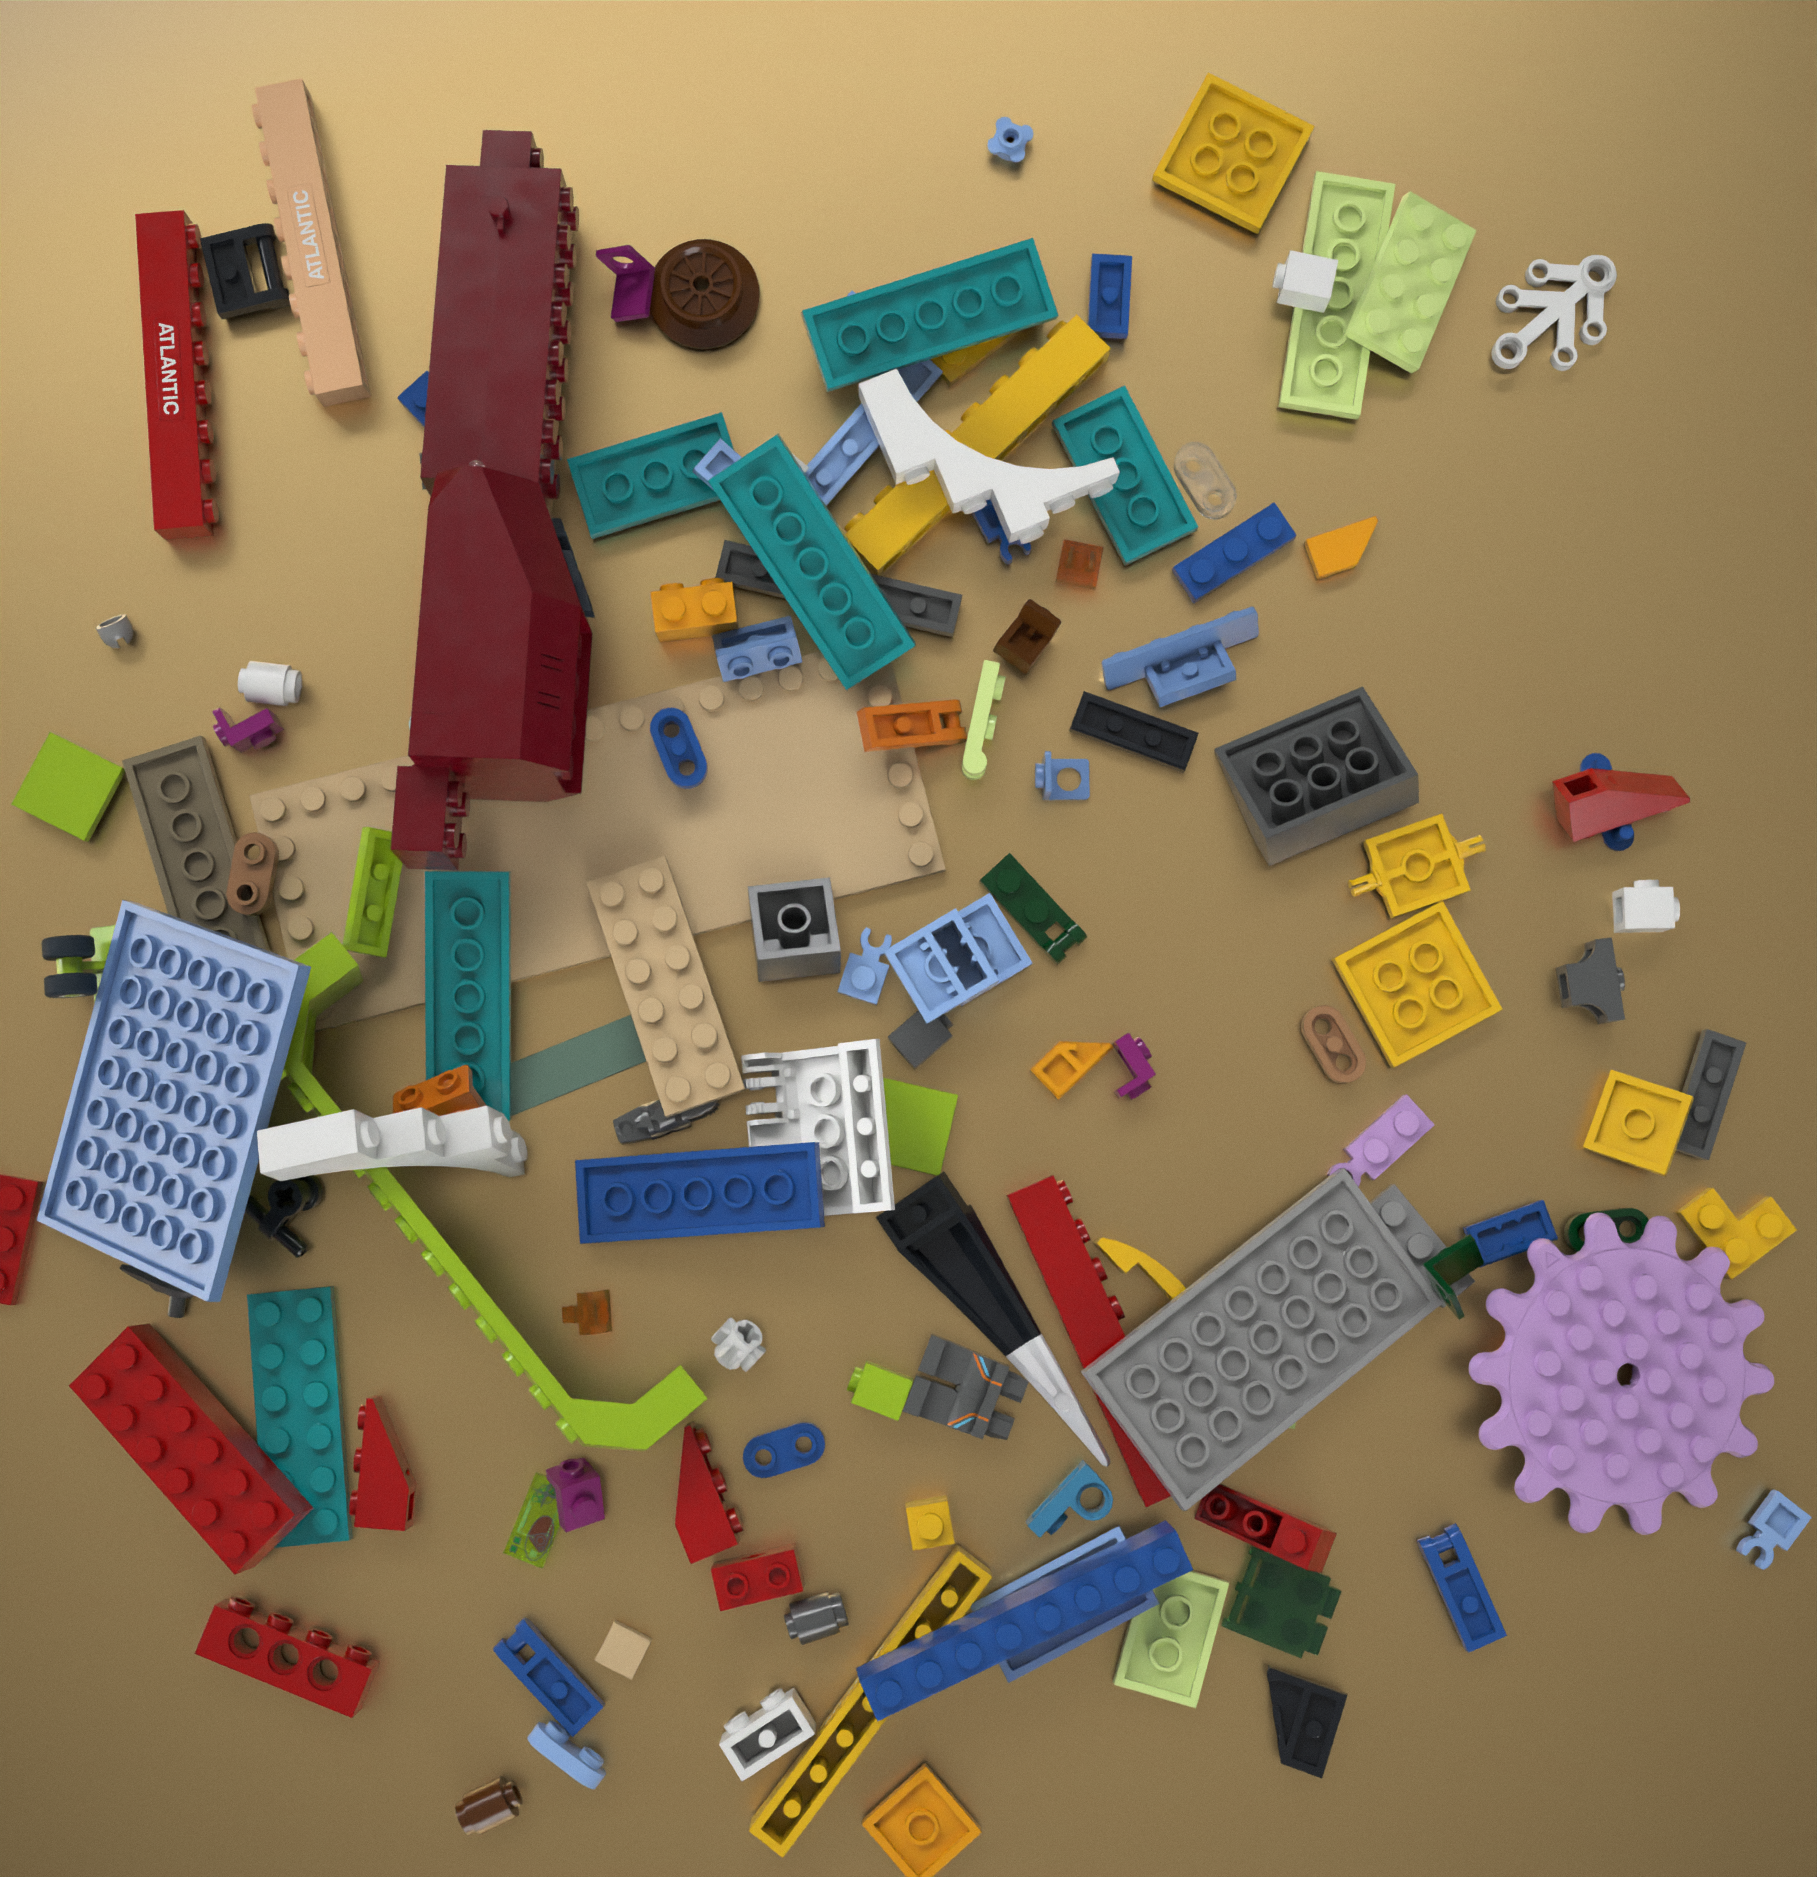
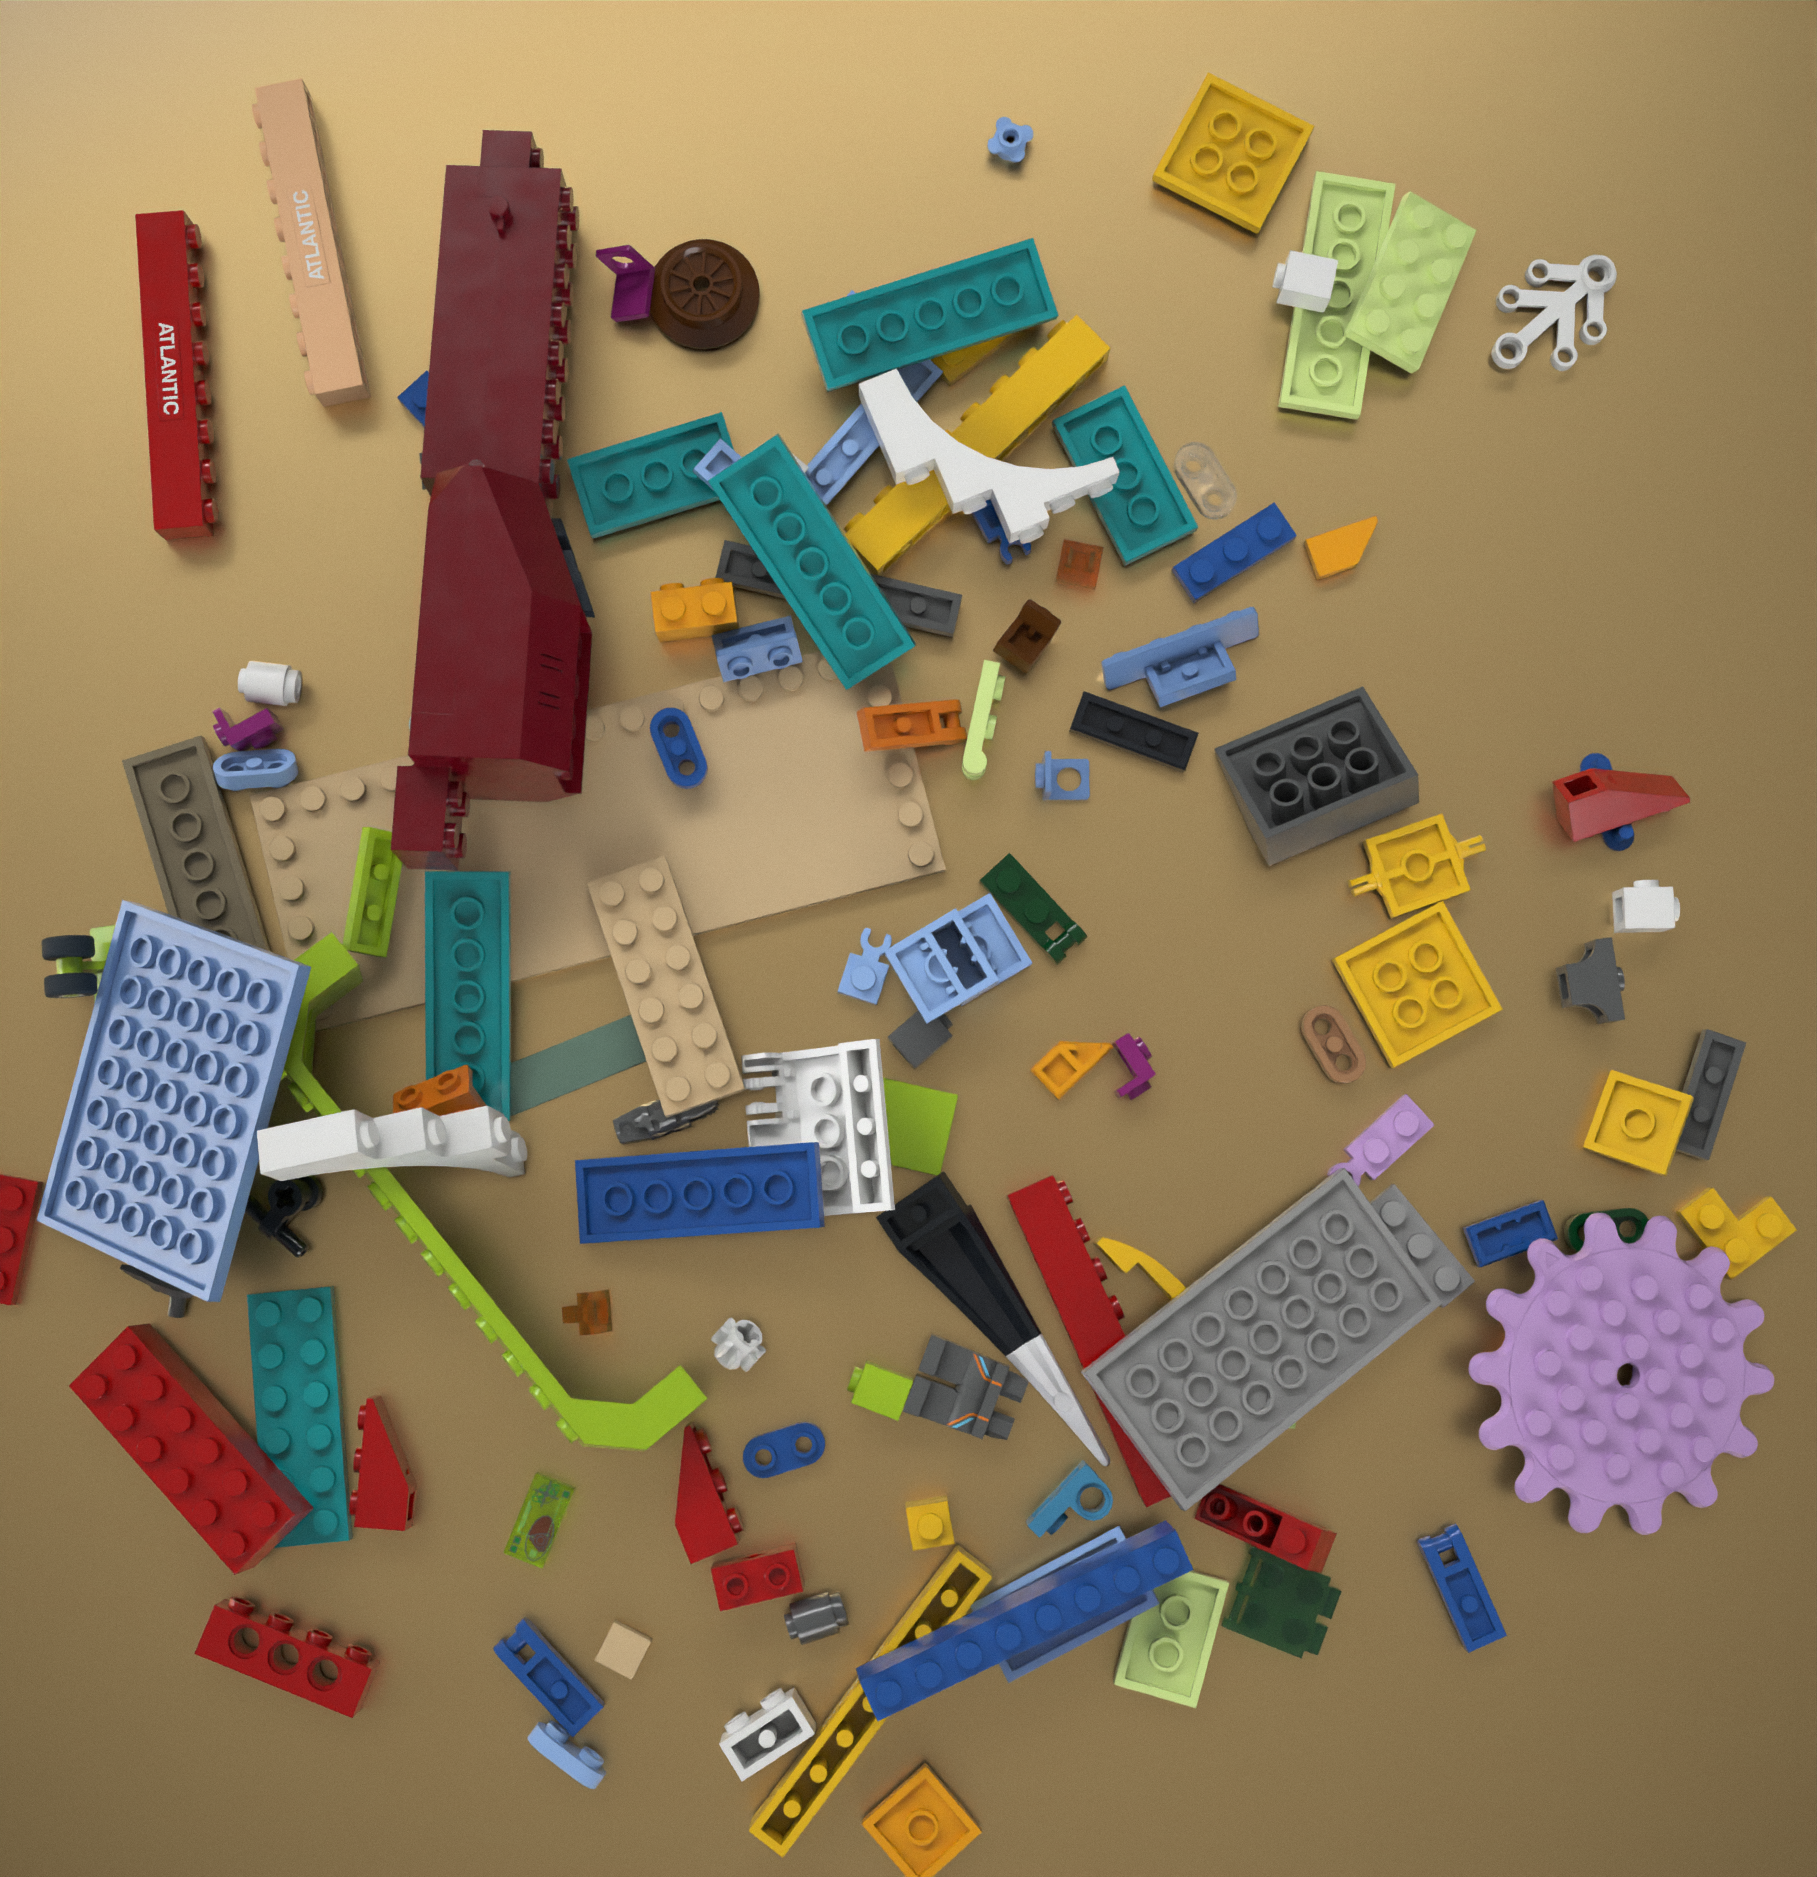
(68, 787): lime tile -> none
(115, 629): light grey hinge -> none
(232, 274): black plate -> none
(255, 769): none -> light blue plate
(256, 873): medium nougat plate -> none
(488, 1806): reddish brown brick -> none
(577, 1493): magenta bracket -> none
(794, 929): dark grey slope -> none
(1110, 295): blue plate -> none
(1304, 1719): black wing -> none
(1450, 1266): dark green bracket -> none
(1777, 1523): light blue plate -> none

